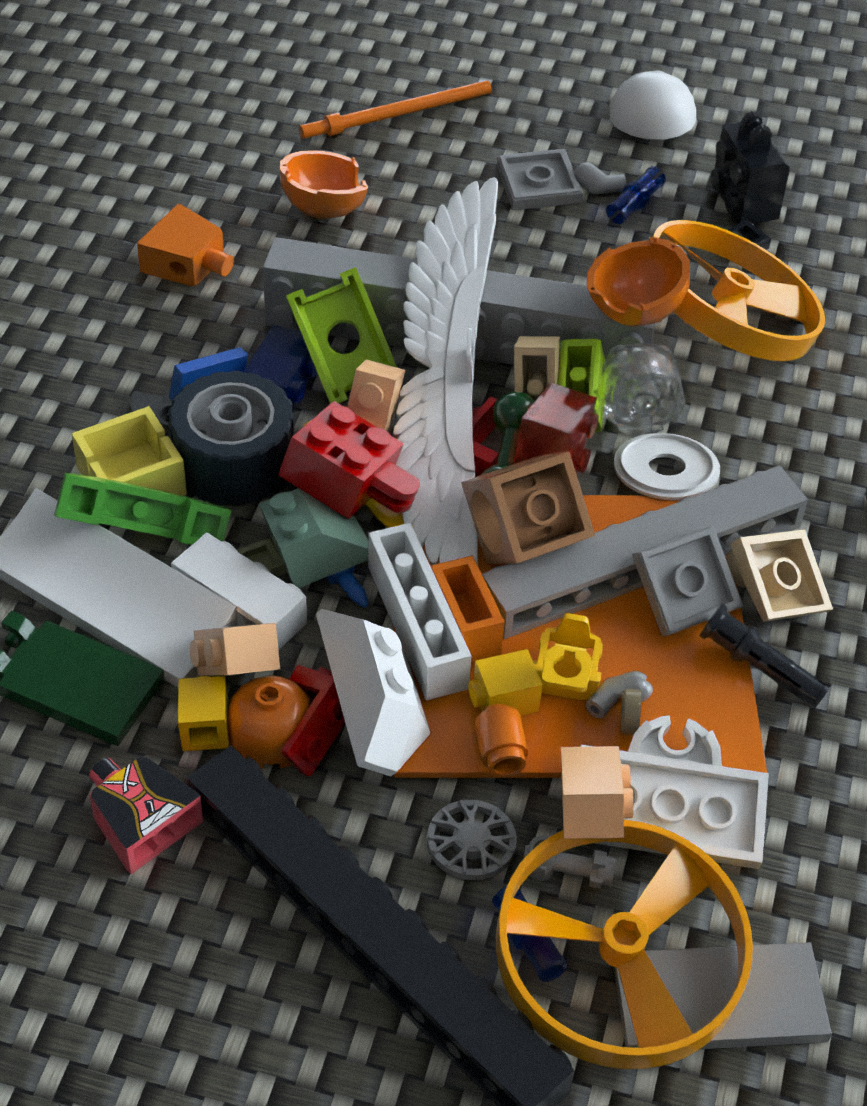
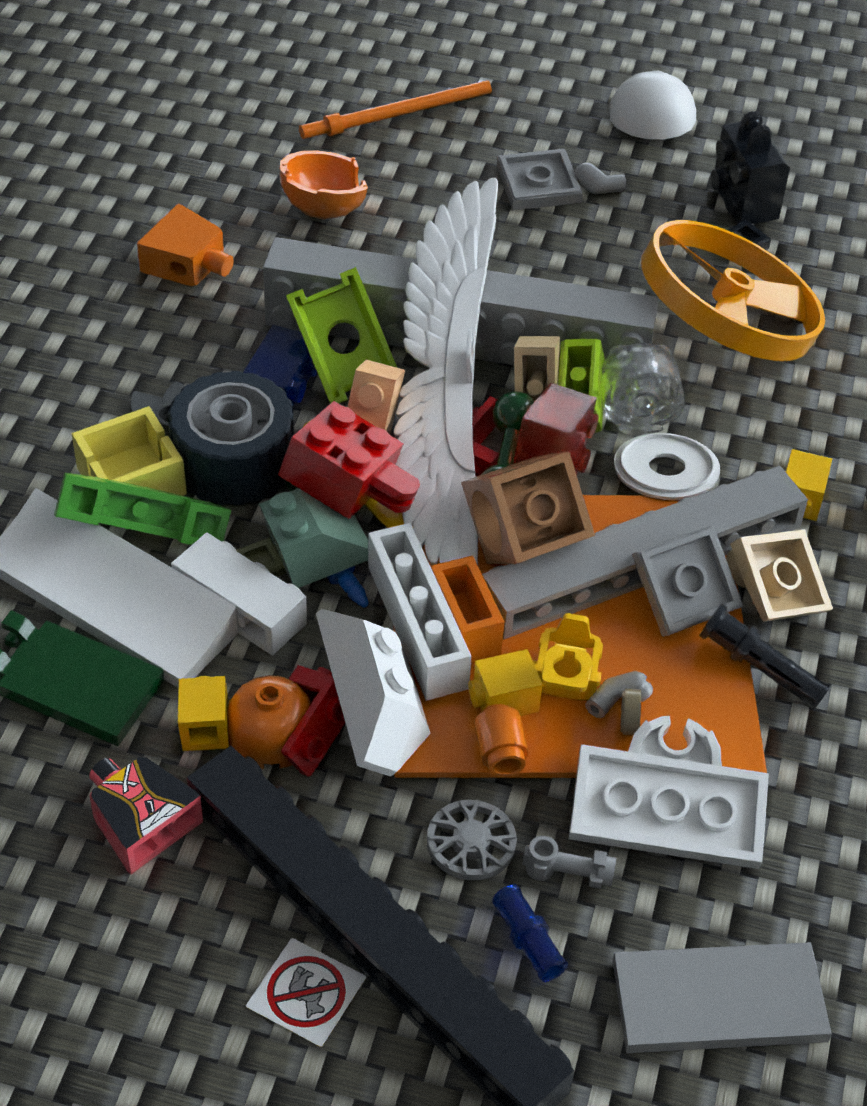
(221, 362): blue tile -> none
(235, 649): light nougat brick -> none
(306, 992): none -> sticker
(595, 792): light nougat brick -> none
(635, 195): clear blue pin -> none
(640, 281): orange cylinder -> none
(655, 1017): light orange piece -> none
(811, 476): none -> yellow brick

